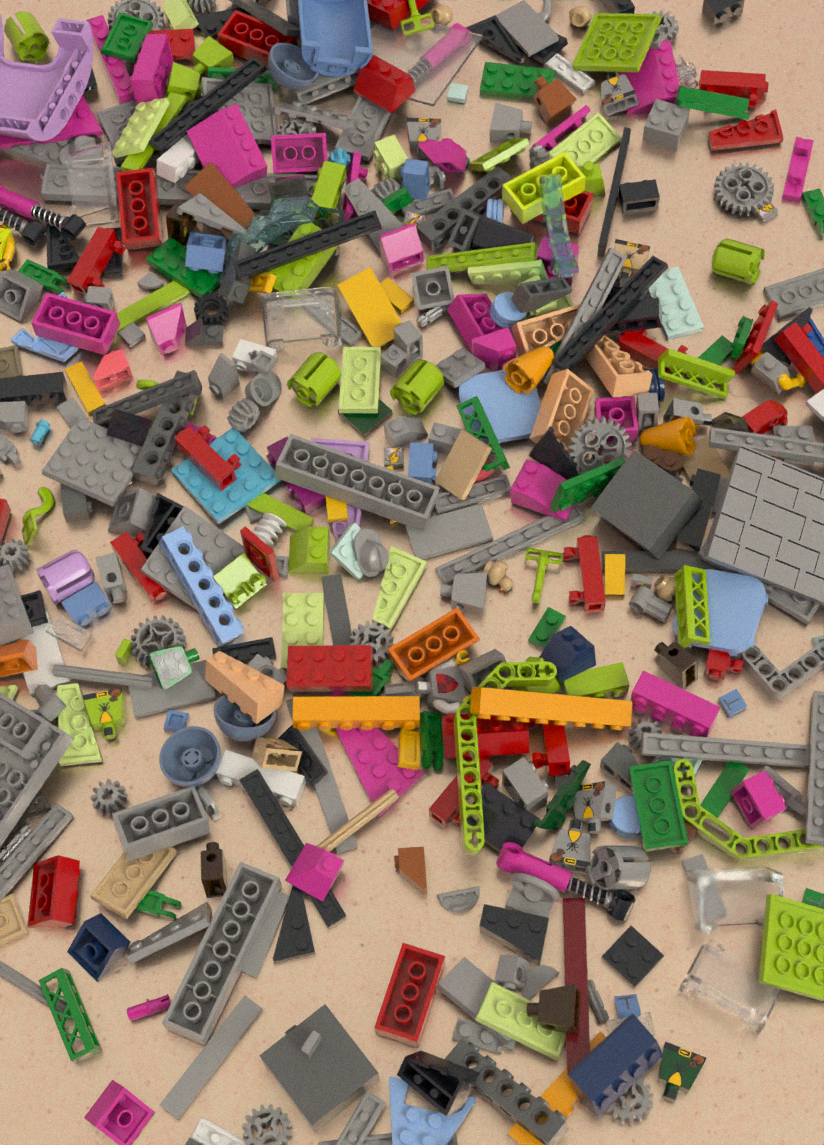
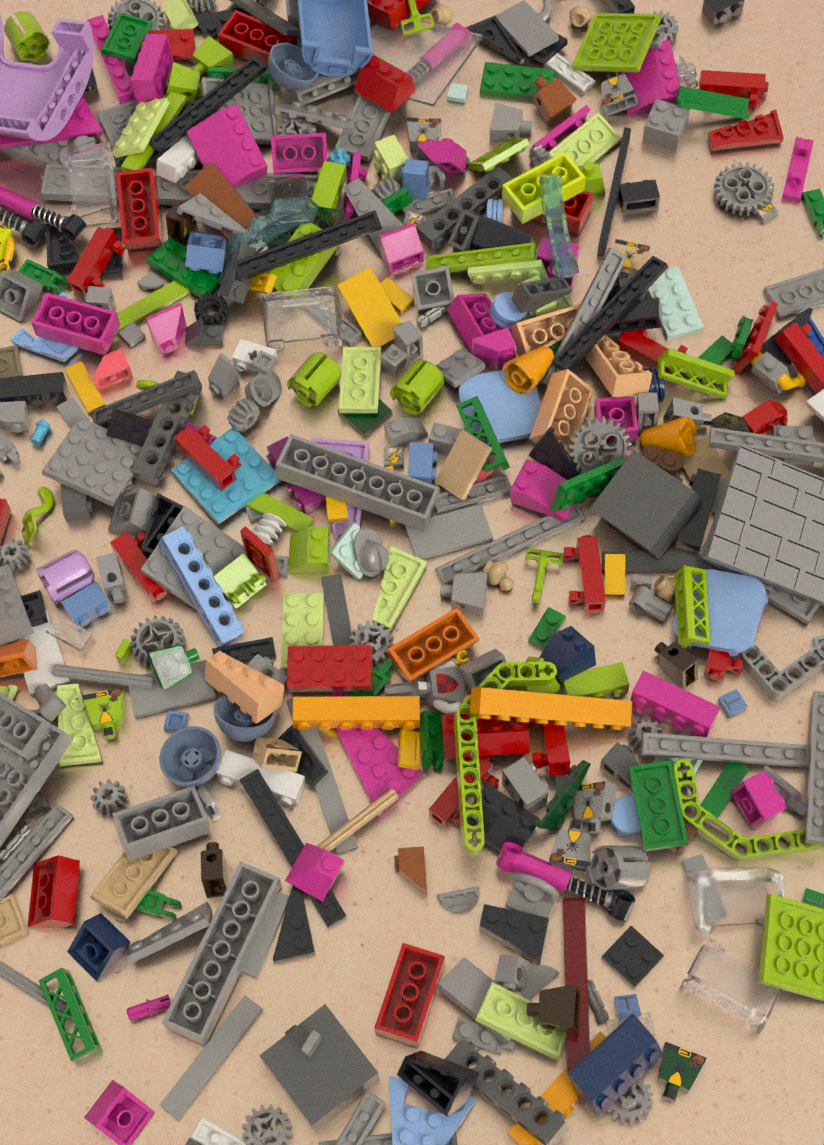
(737, 260): lime cylinder -> none

